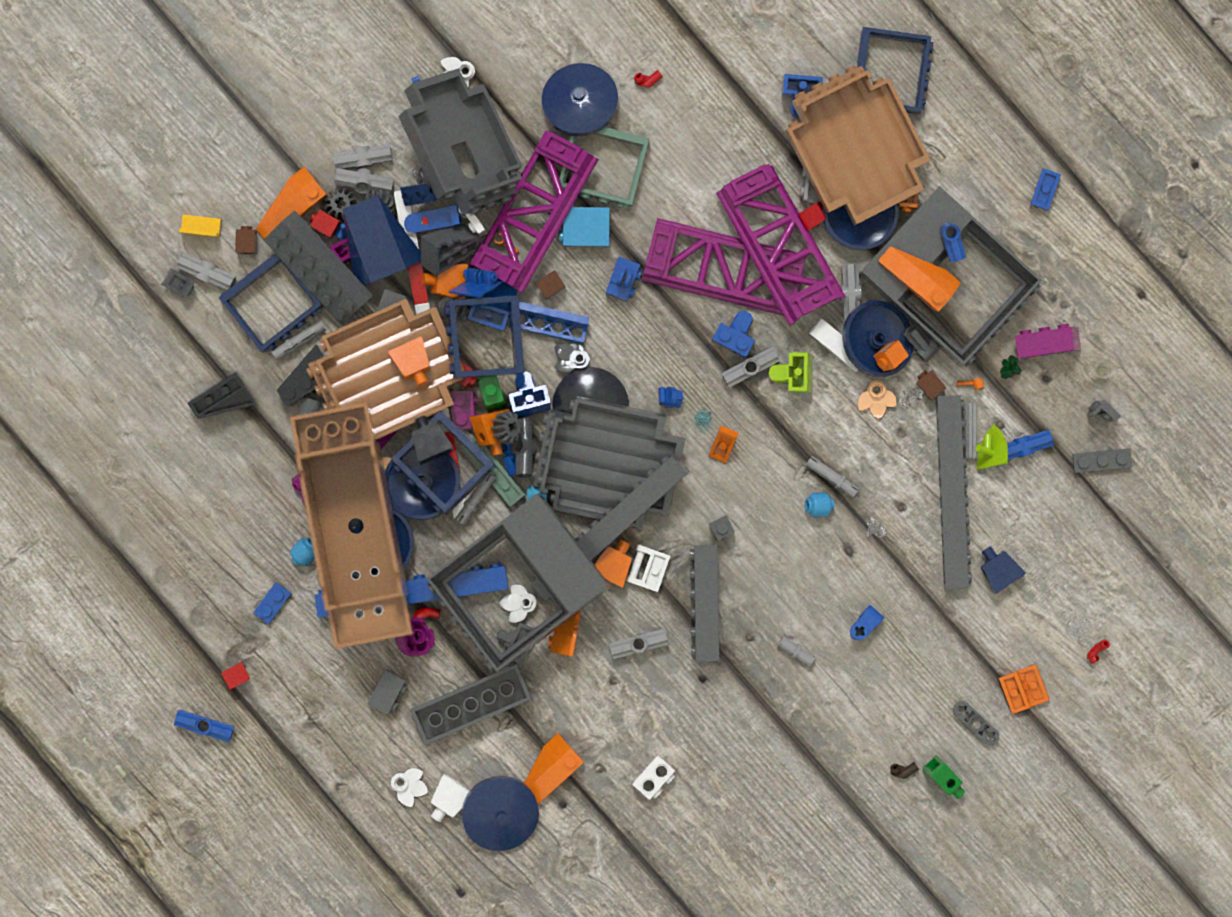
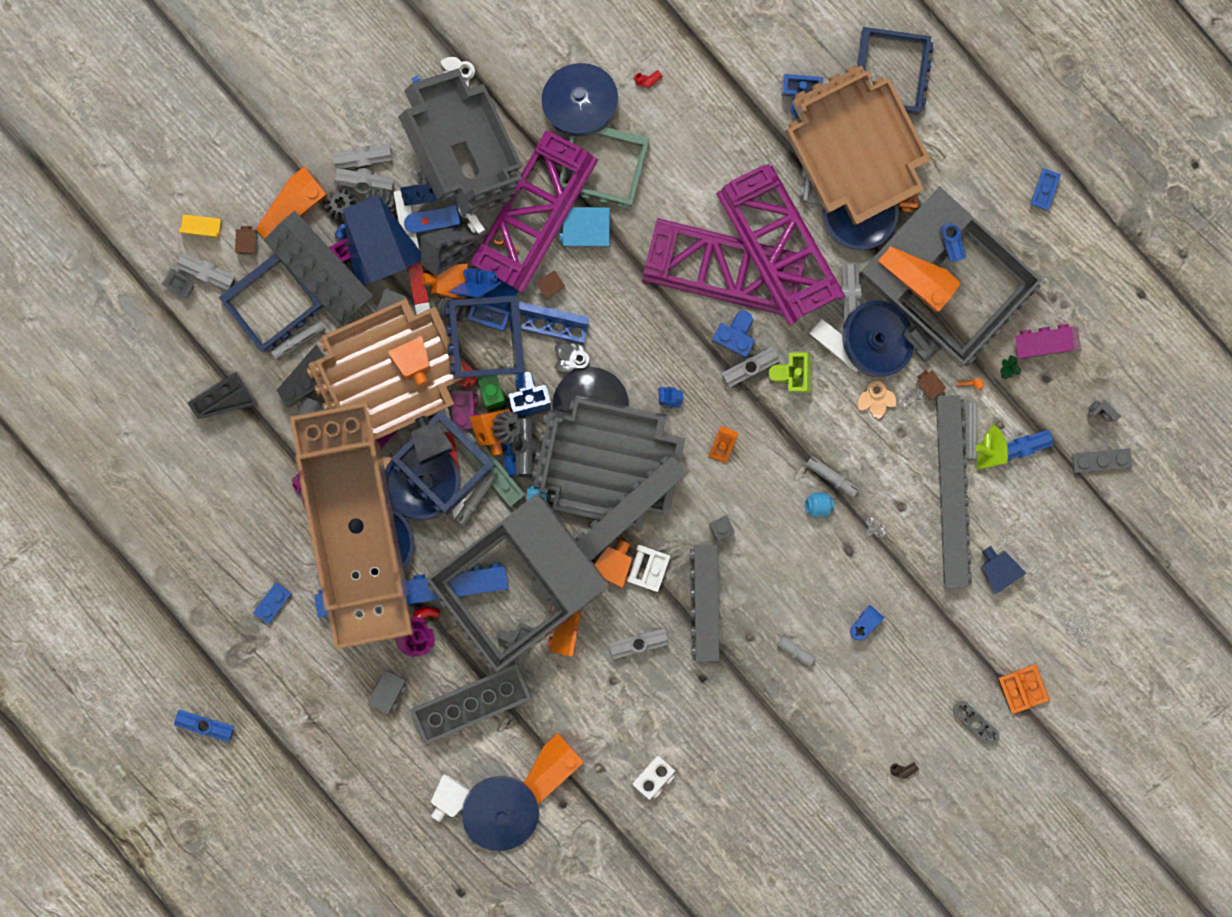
(235, 675): red panel -> none
(303, 552): dark azure head -> none
(324, 223): red brick -> none
(411, 787): white plate -> none
(515, 603): white plate -> none
(623, 278): blue brick -> none
(703, 417): clear light blue plate -> none
(812, 216): red panel -> none
(891, 355): orange brick -> none
(941, 773): green torso -> none
(1097, 648): red arm -> none

